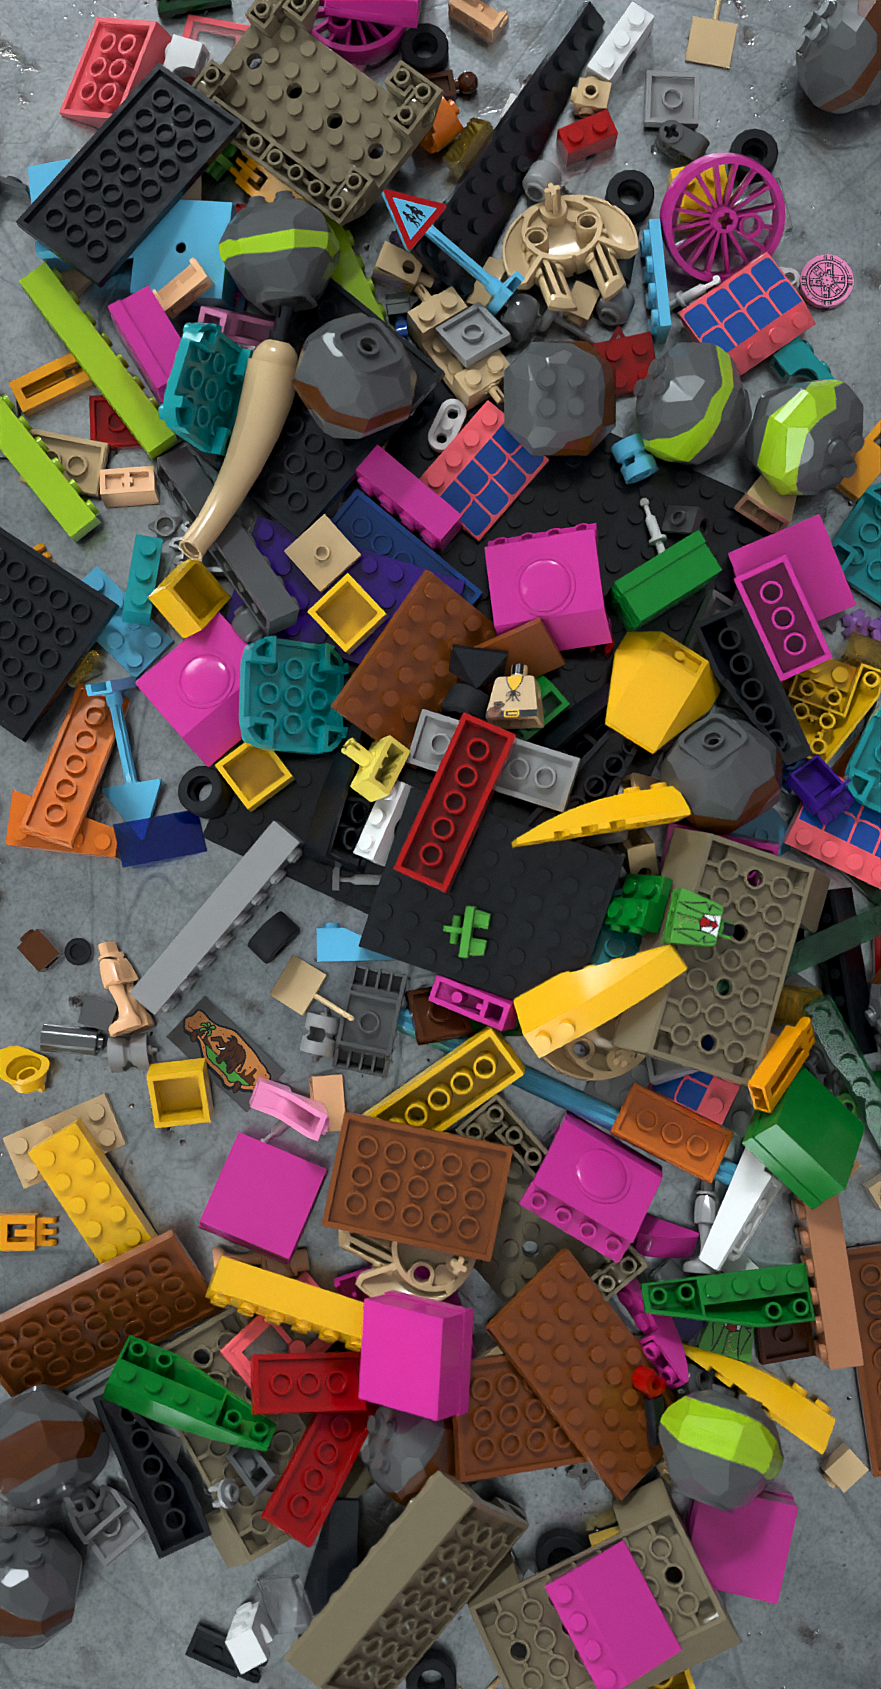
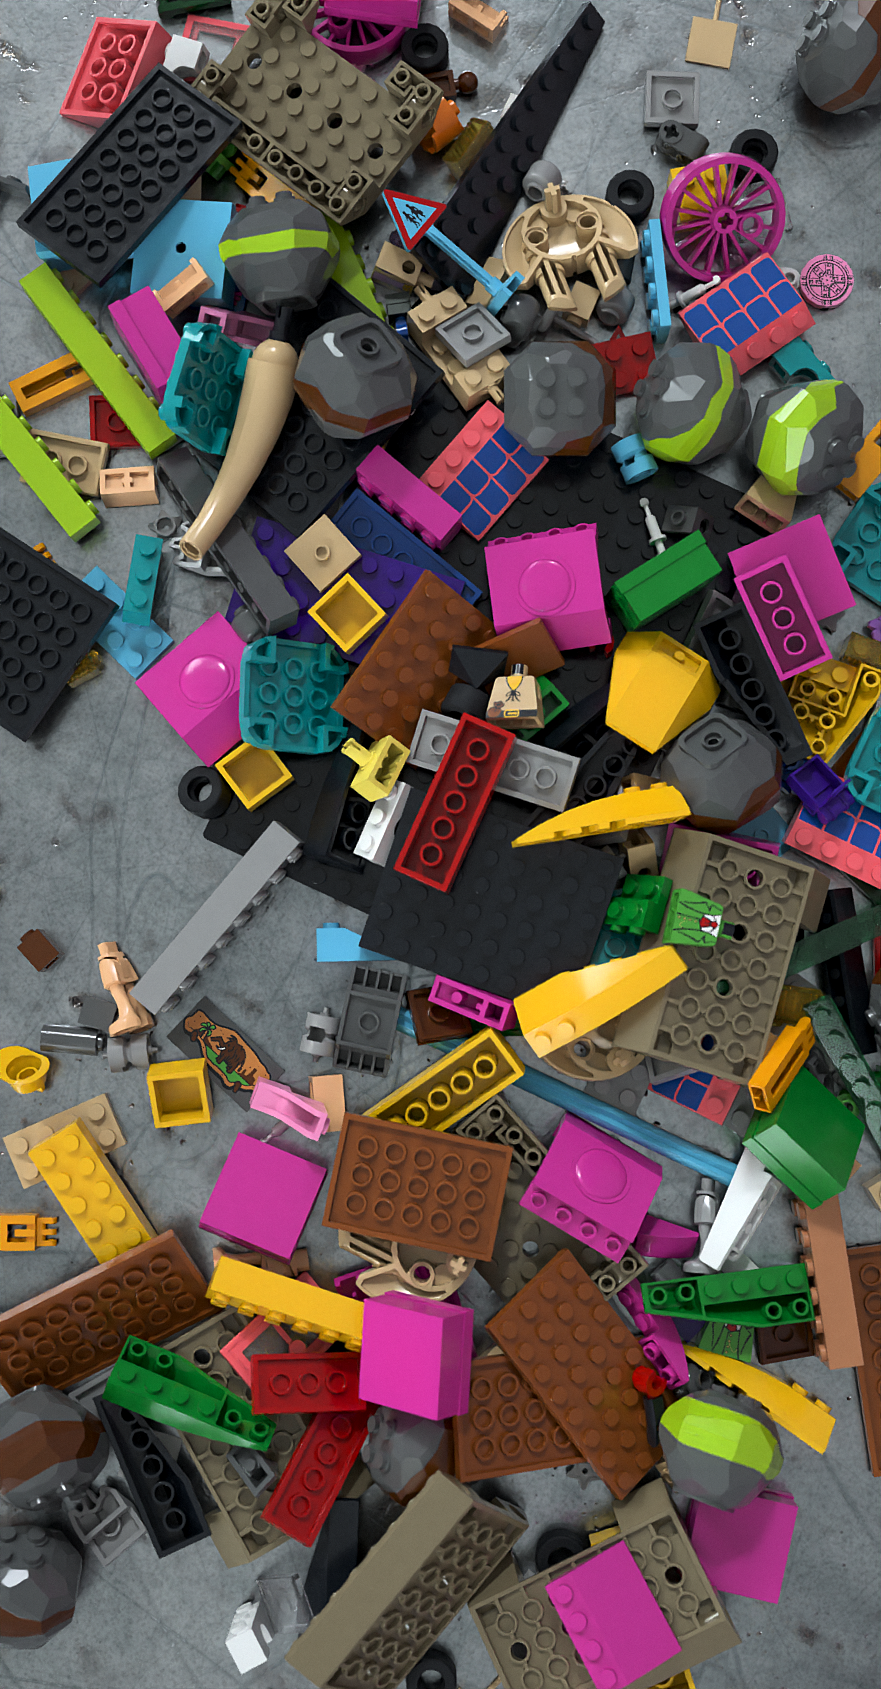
(72, 770): orange tile -> none
(78, 951): black tile -> none
(93, 839): orange wedge -> none
(134, 798): medium azure piece -> none
(159, 838): clear blue piece -> none
(189, 597): yellow piece -> none
(212, 1650): black hinge -> none
(227, 1493): light grey plate -> none
(273, 937): black tyre -> none
(299, 987): tan piece -> none
(356, 879): light grey piece -> none
(445, 426): white plate -> none
(468, 944): bright green hips -> none
(586, 137): red brick -> none
(590, 96): tan brick -> none
(624, 38): white arch -> none
(671, 1133): orange tile -> none
(842, 1468): tan brick -> none
(856, 623): medium lavender plant -> none

